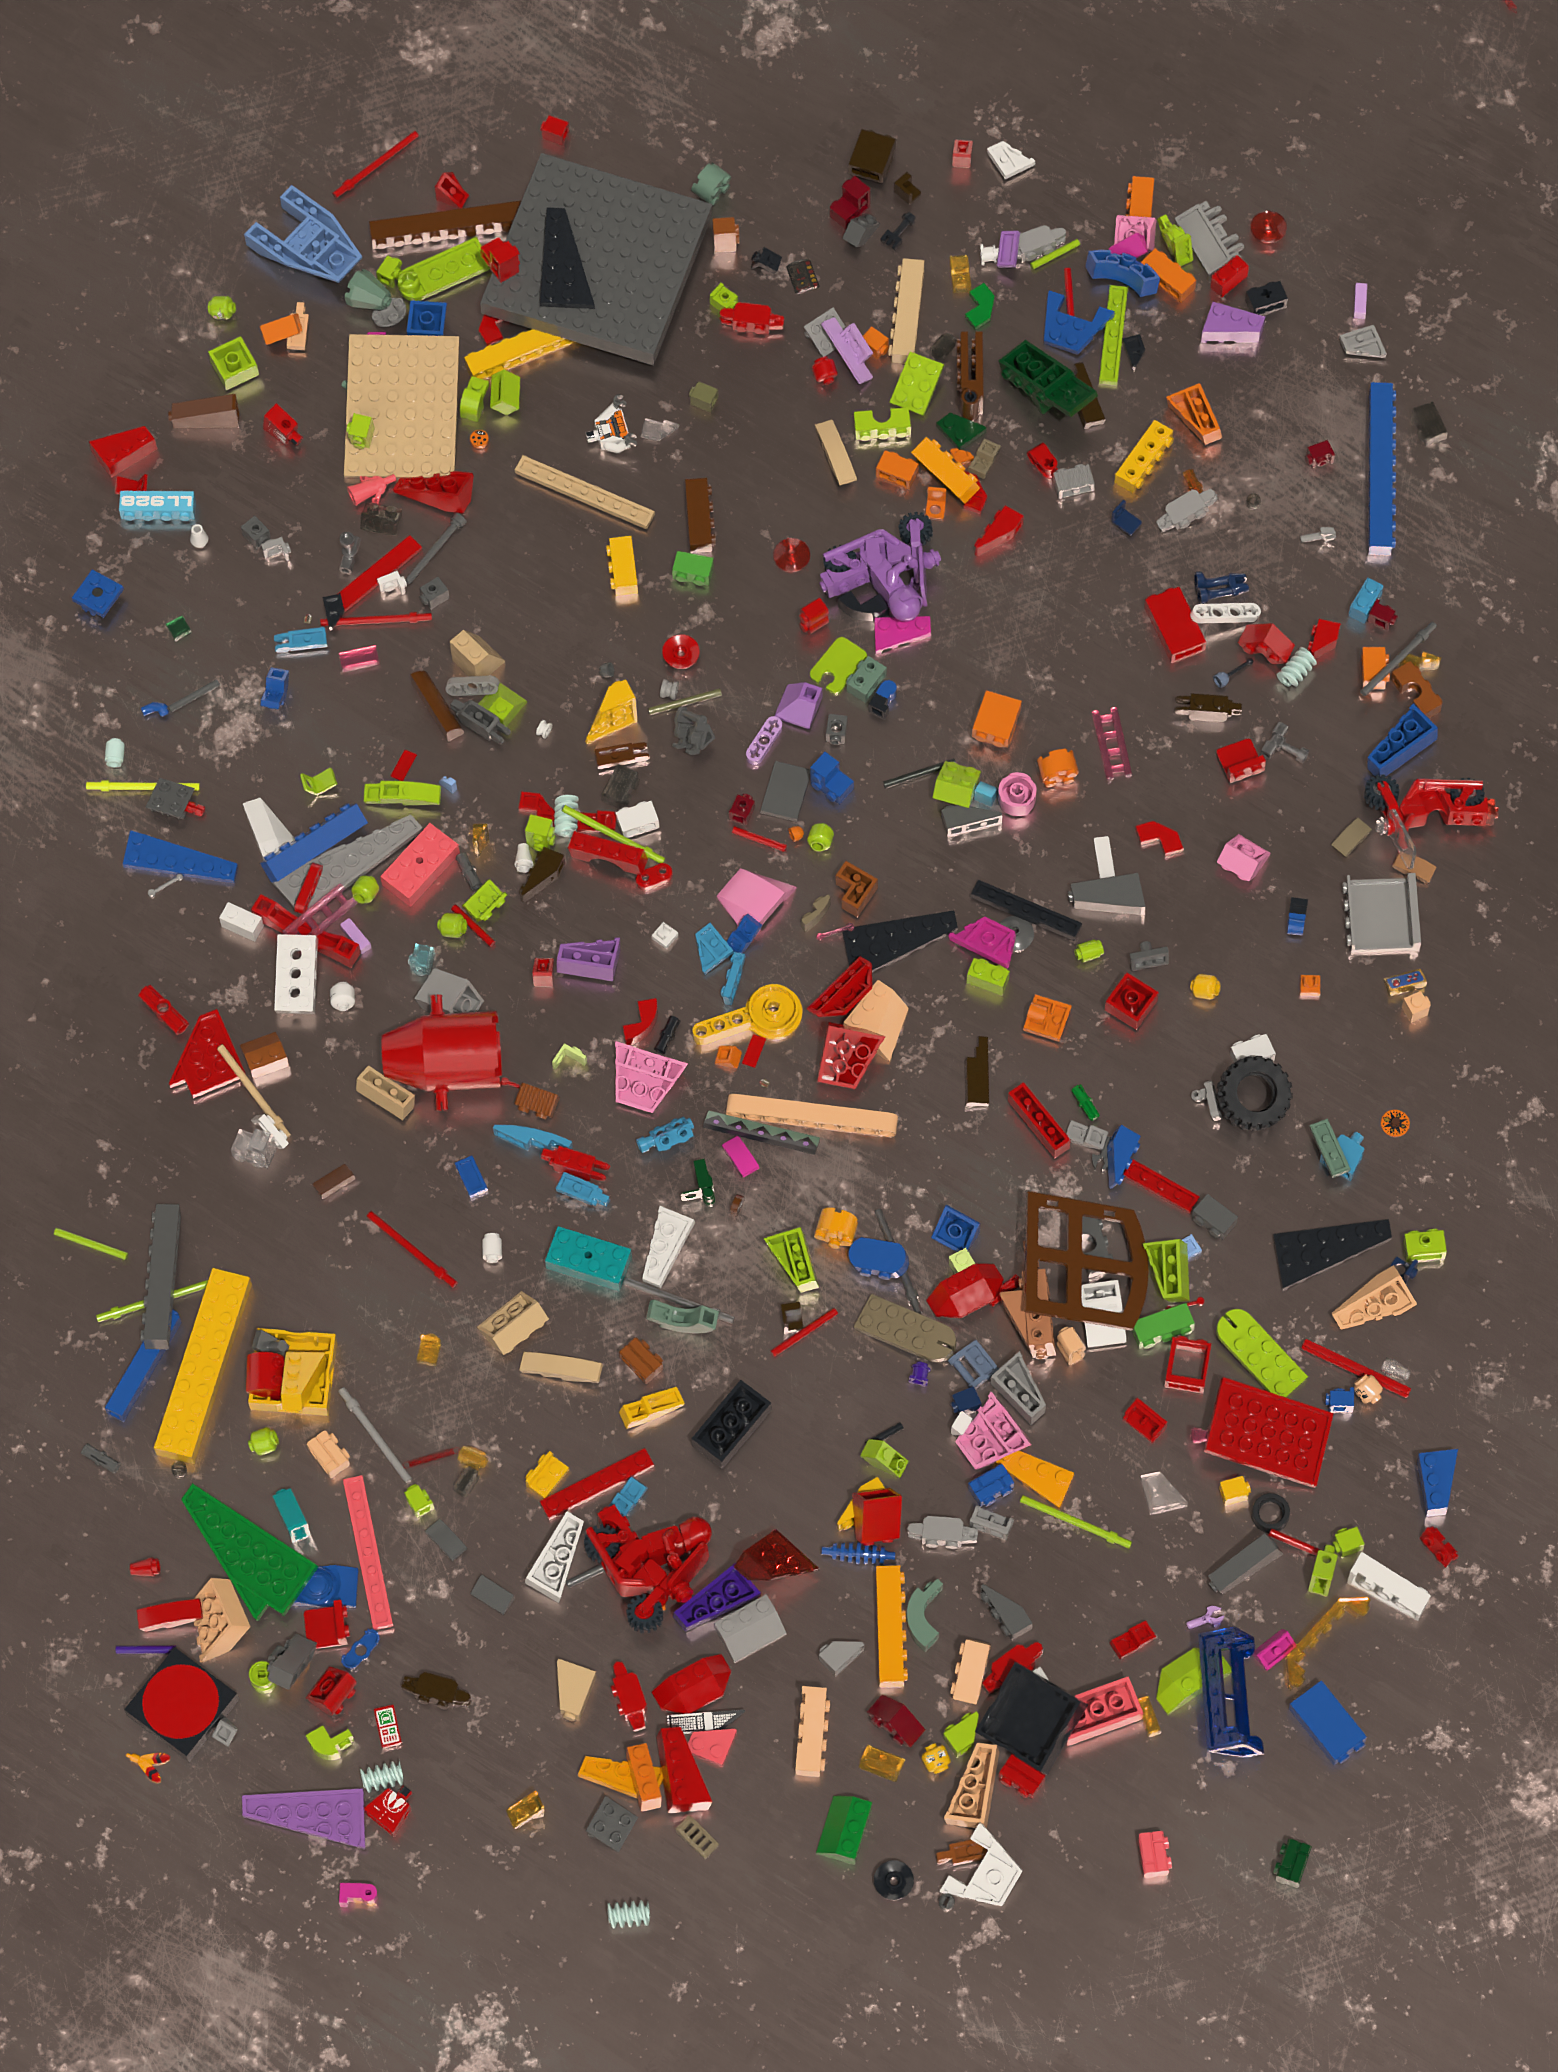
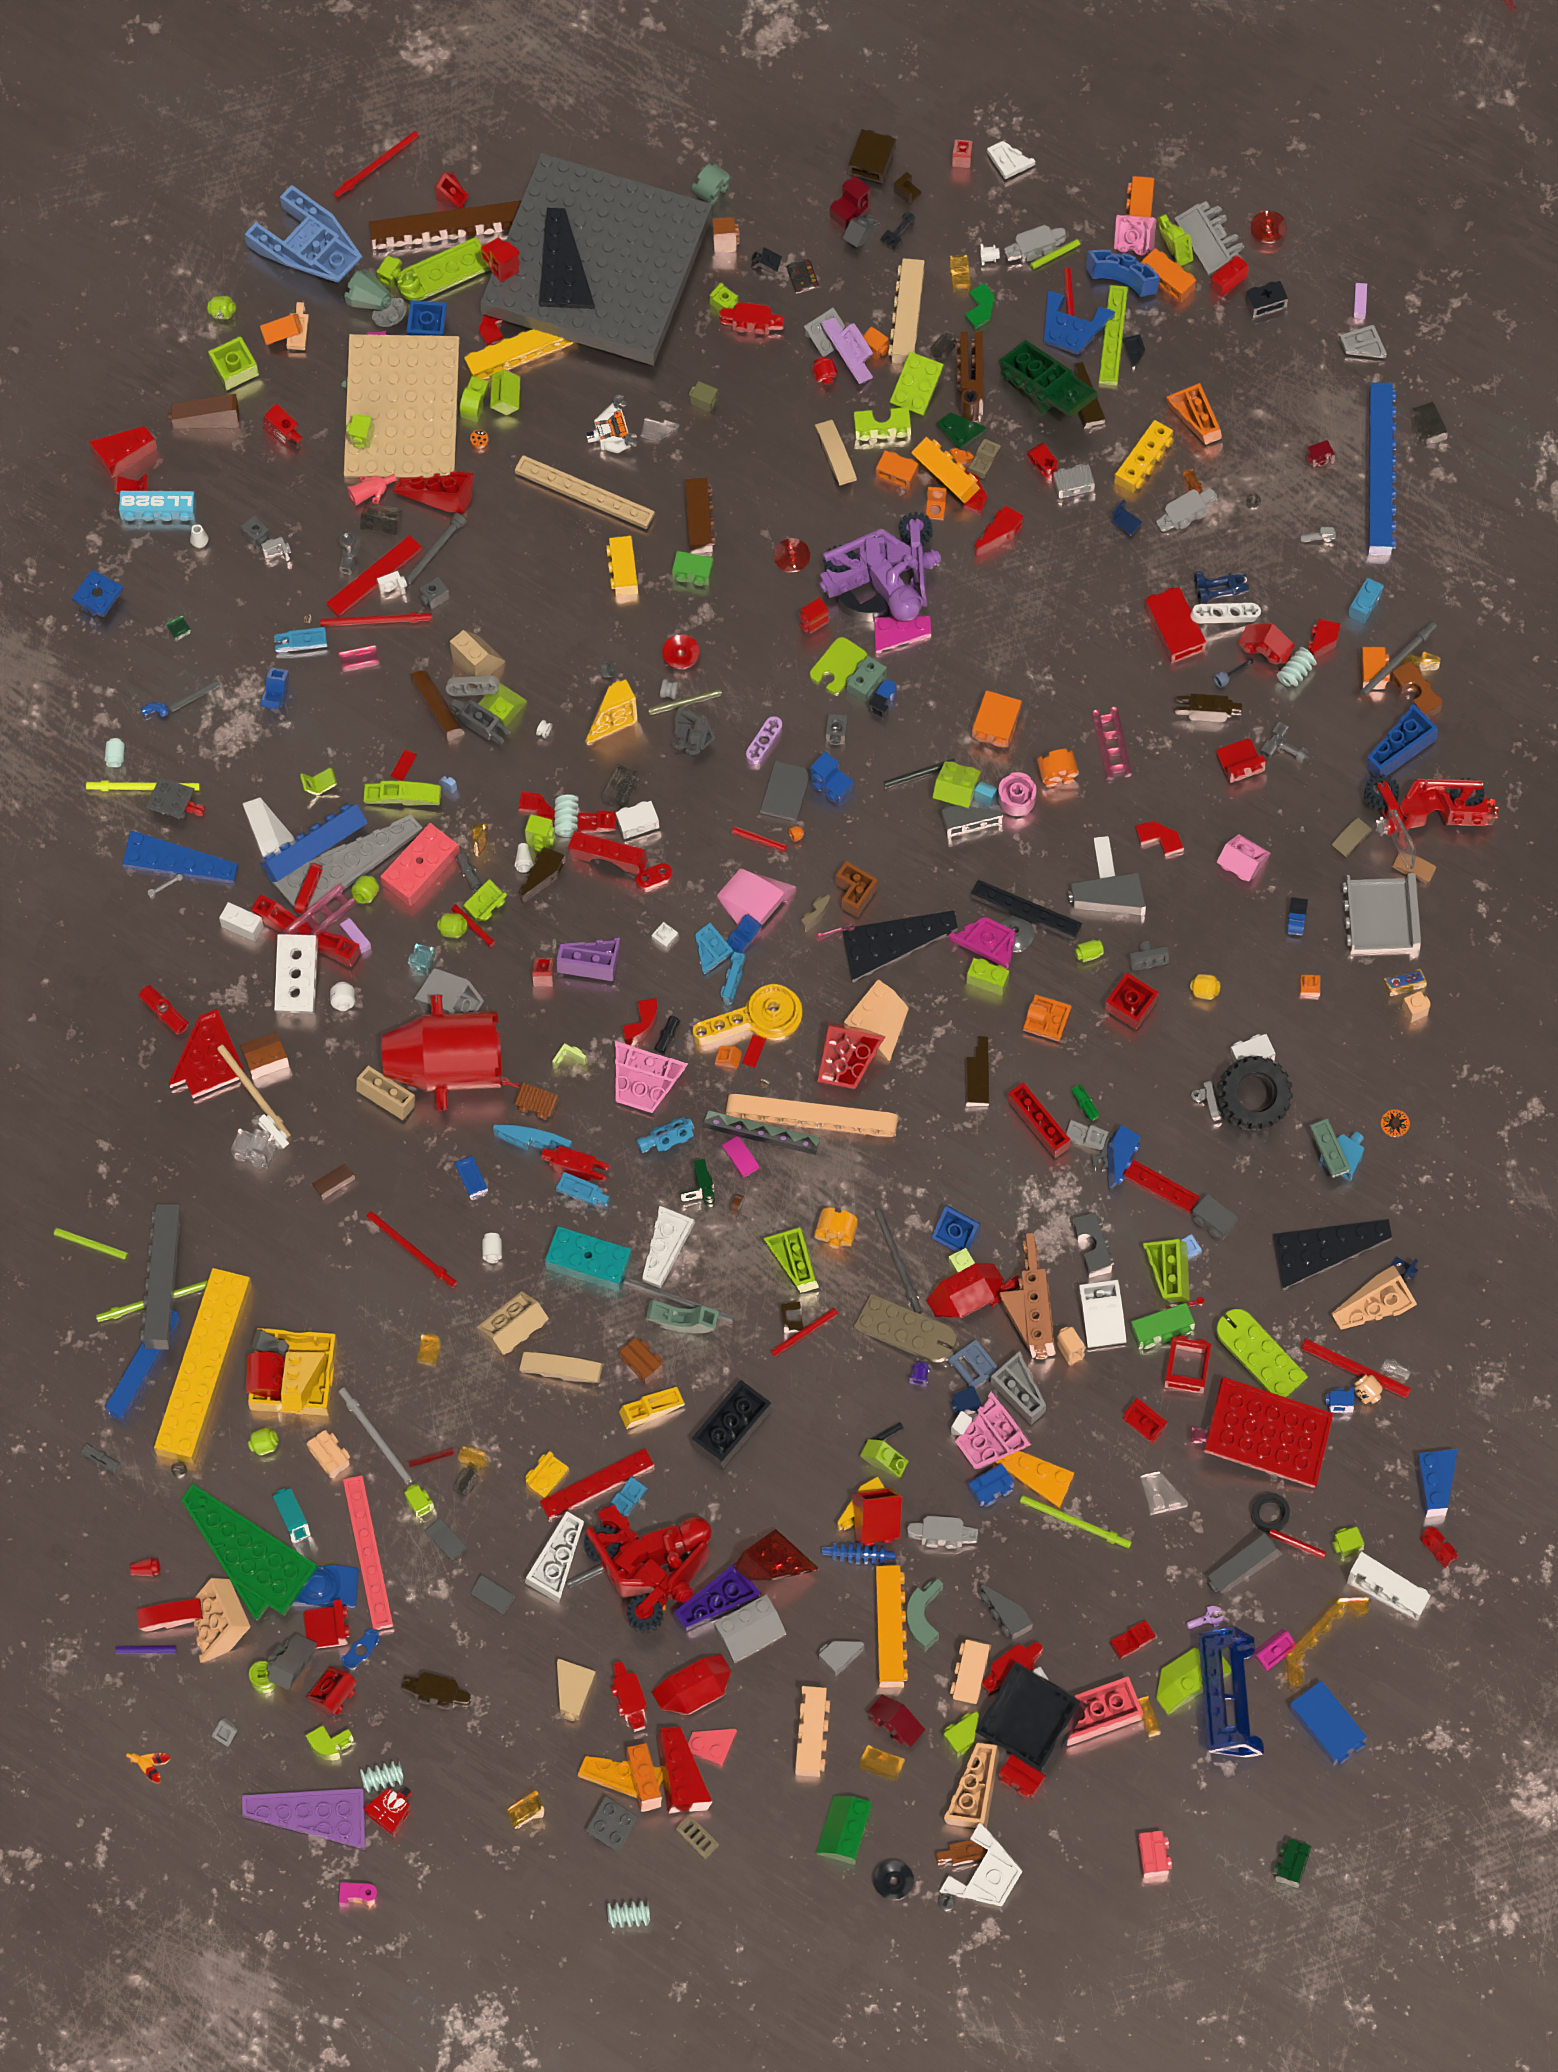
(181, 1704): red tile -> none
(334, 609): black tile -> none
(387, 1726): tile -> none
(555, 130): red brick -> none
(611, 833): lime bar -> none
(620, 754): reddish brown hinge -> none
(703, 1721): sticker -> none
(742, 814): dark red brick -> none
(799, 704): medium lavender slope -> none
(820, 837): lime head -> none
(844, 991): red wedge -> none
(878, 1258): blue brick -> none
(936, 1758): yellow head -> none
(991, 1523): light grey hinge -> none
(1008, 249): medium lavender tile -> none
(1076, 1260): reddish brown window -> none
(1133, 245): dark pink slope -> none
(1232, 324): medium lavender wedge -> none
(1234, 1490): yellow brick -> none
(1323, 1571): lime torso -> none
(1382, 616): dark red brick -> none
(1424, 1245): lime brick -> none

